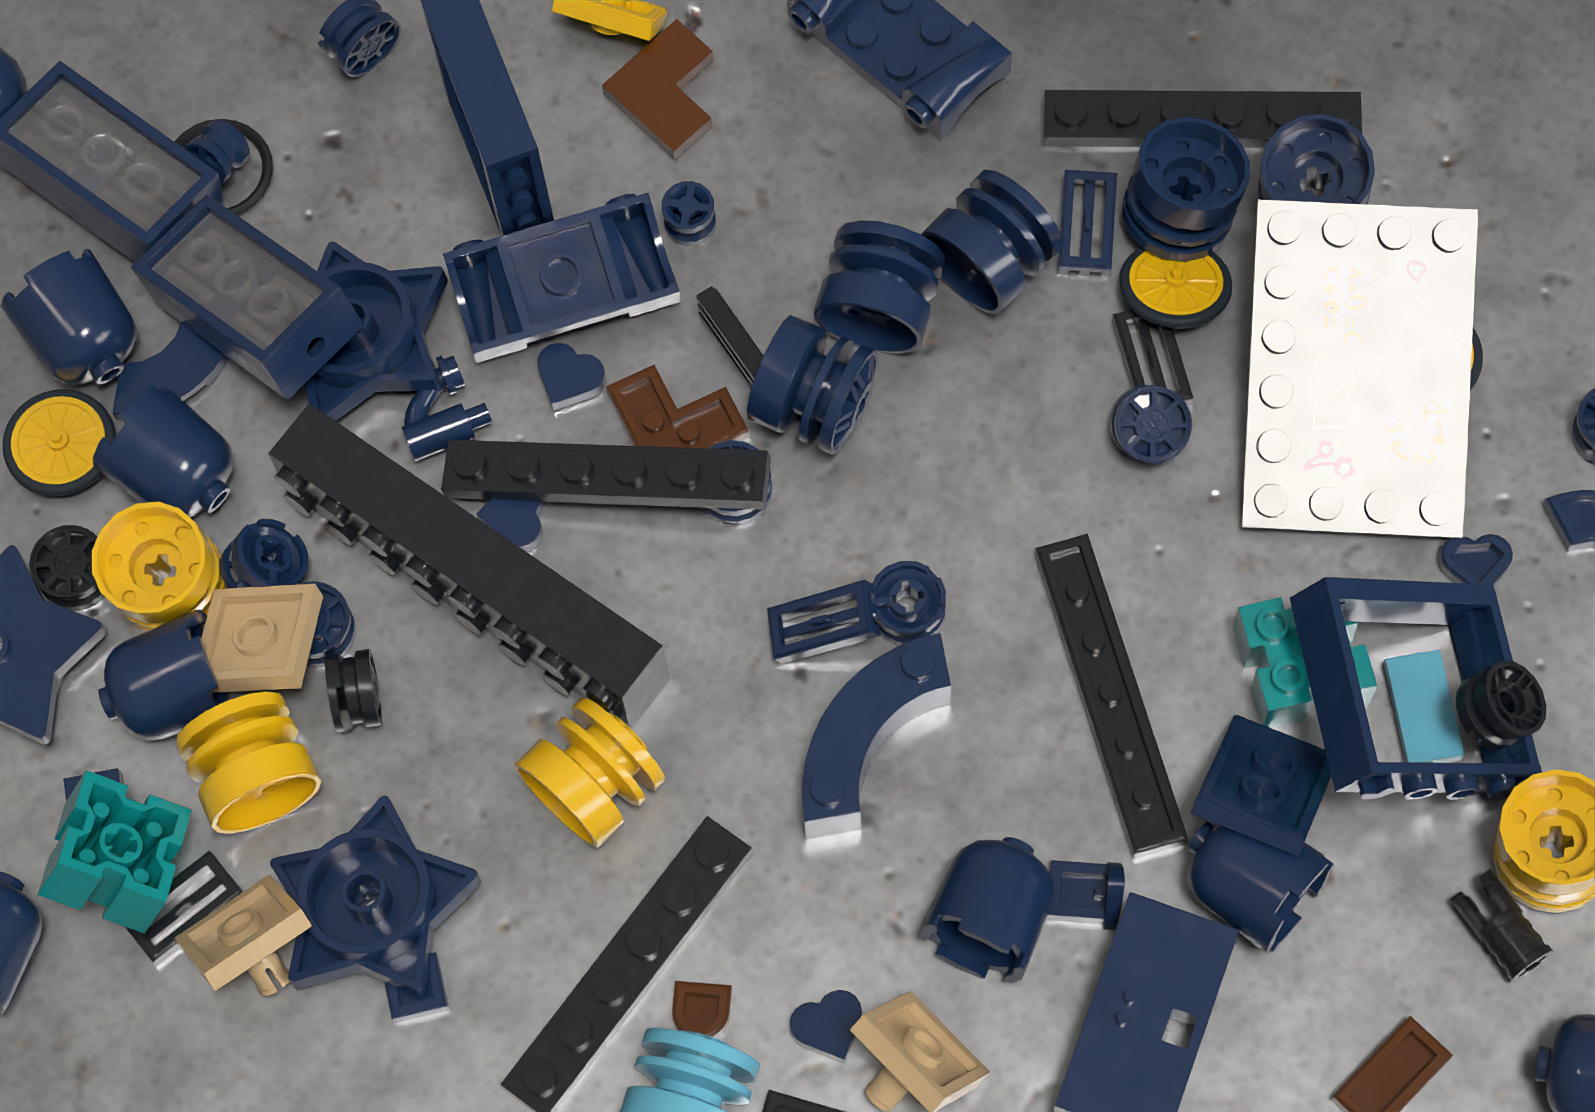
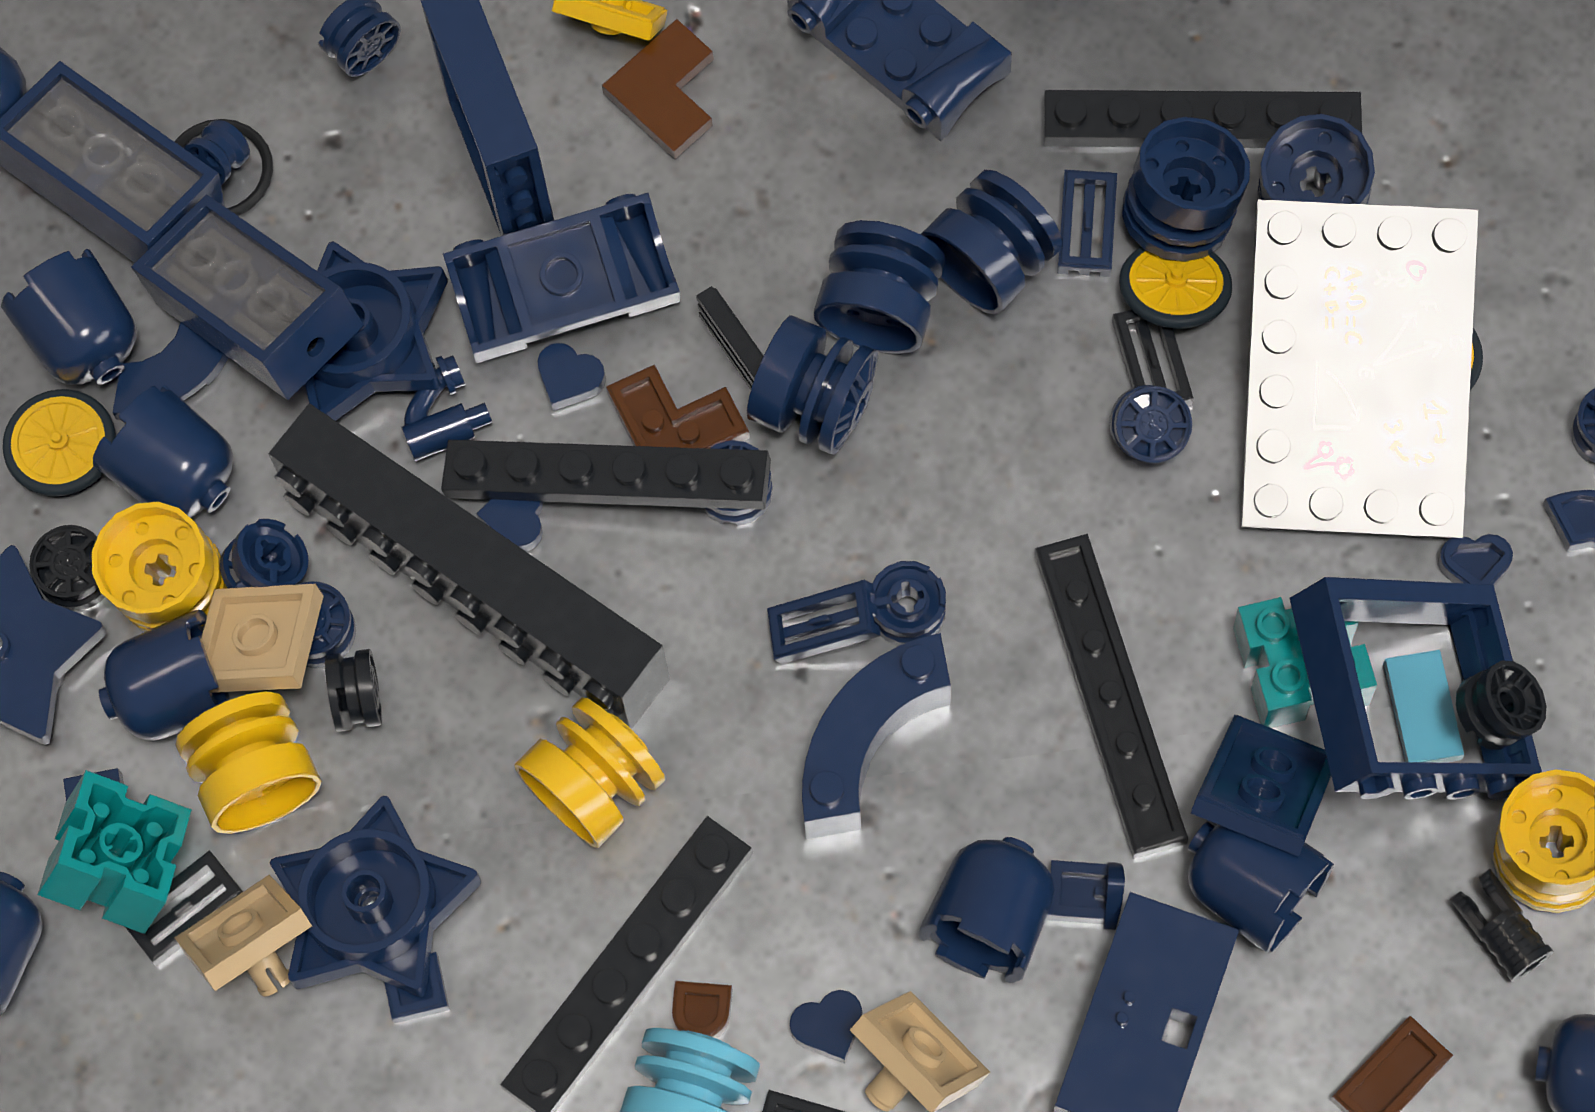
(681, 204): dark blue wheel -> none

